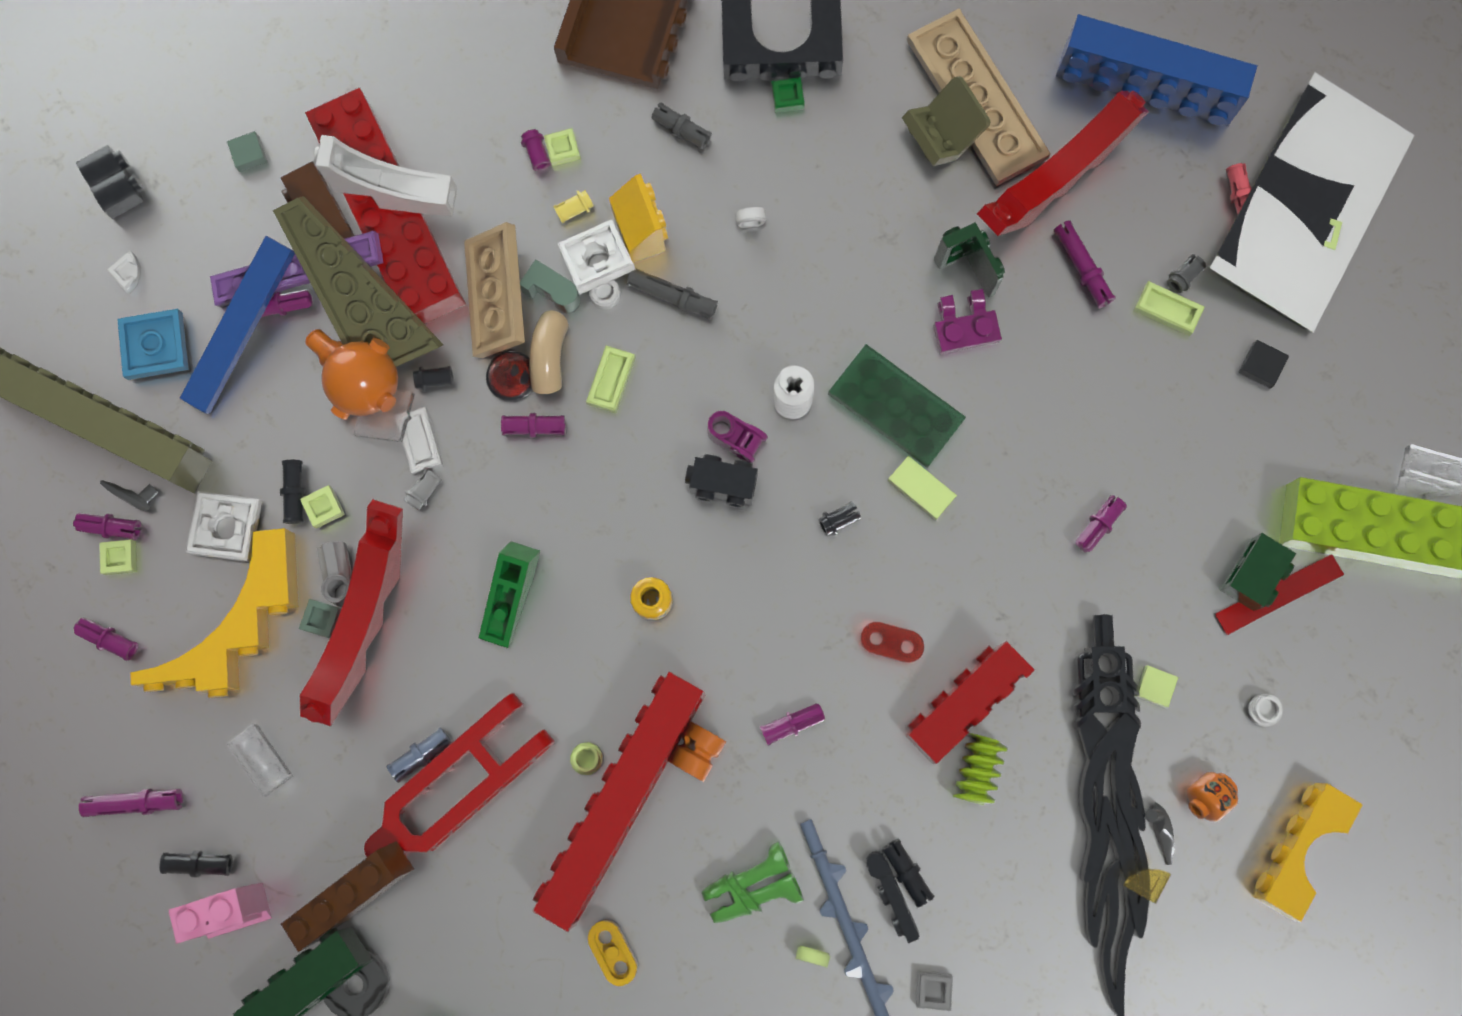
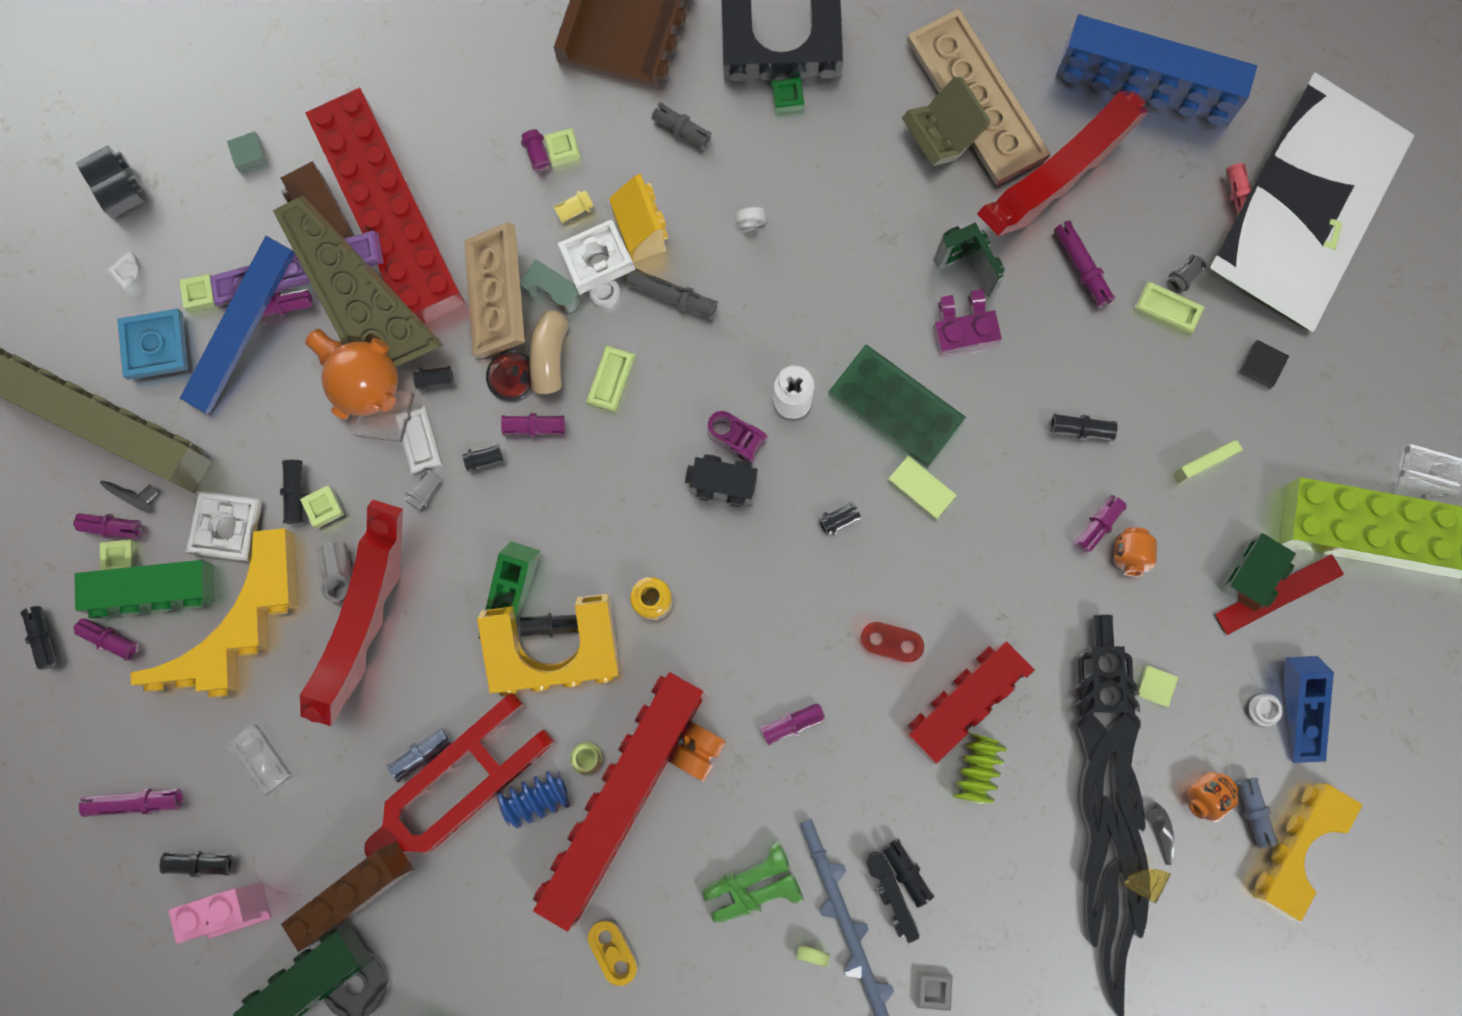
(38, 637): none -> black axle
(143, 588): none -> green brick
(197, 293): none -> yellowish green tile
(319, 618): sand green tile -> none
(386, 183): white arch -> none
(482, 457): none -> black pin
(512, 669): none -> yellow arch
(534, 800): none -> blue piece
(548, 625): none -> black axle
(1083, 427): none -> black pin
(1135, 551): none -> orange head
(1207, 461): none -> yellowish green tile
(1257, 812): none -> sand blue pin
(1308, 707): none -> blue slope

